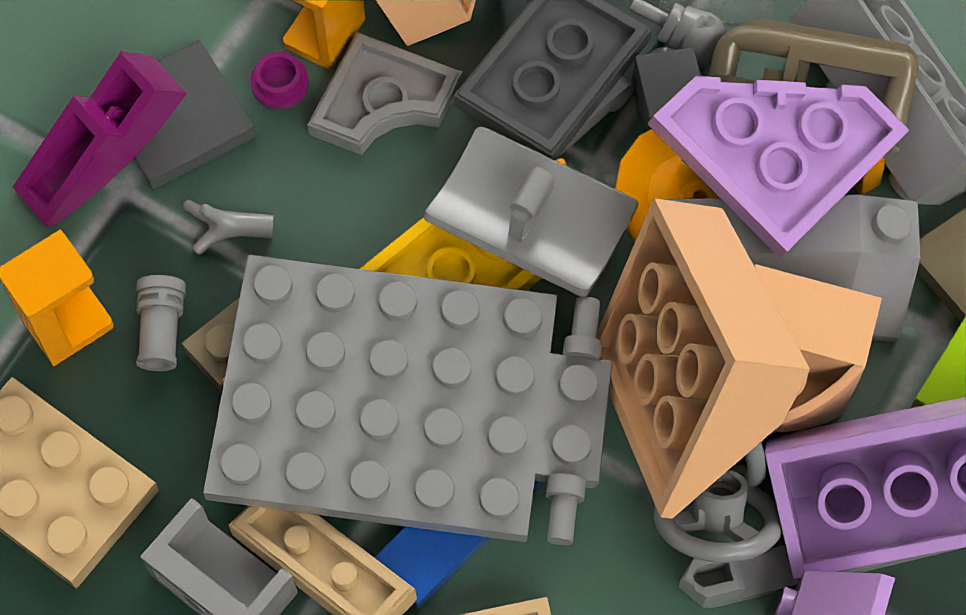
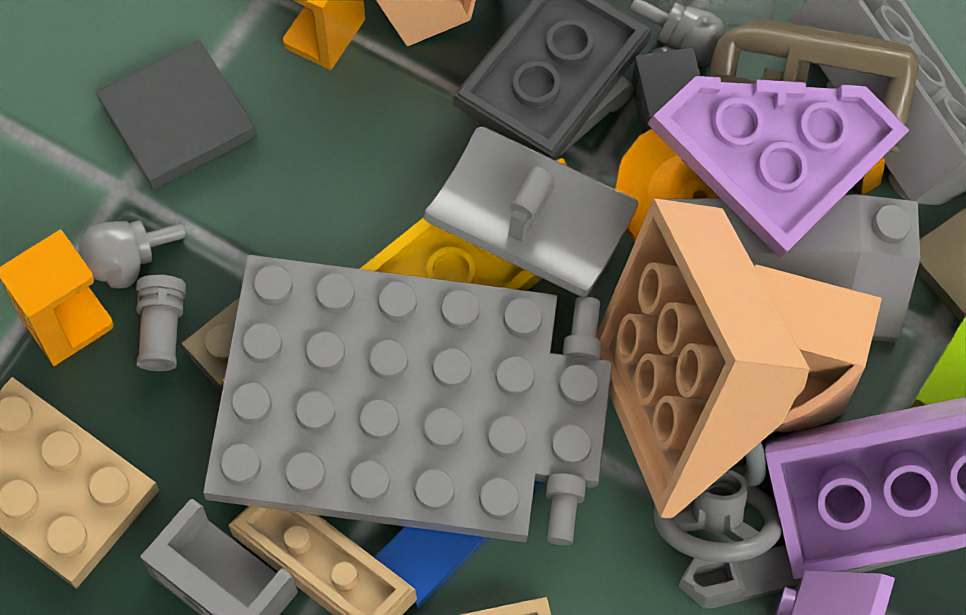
(98, 136): magenta slope -> none
(119, 247): none -> light grey piece
(228, 224): light grey bar -> none
(279, 80): magenta plate -> none
(380, 91): light grey tile -> none

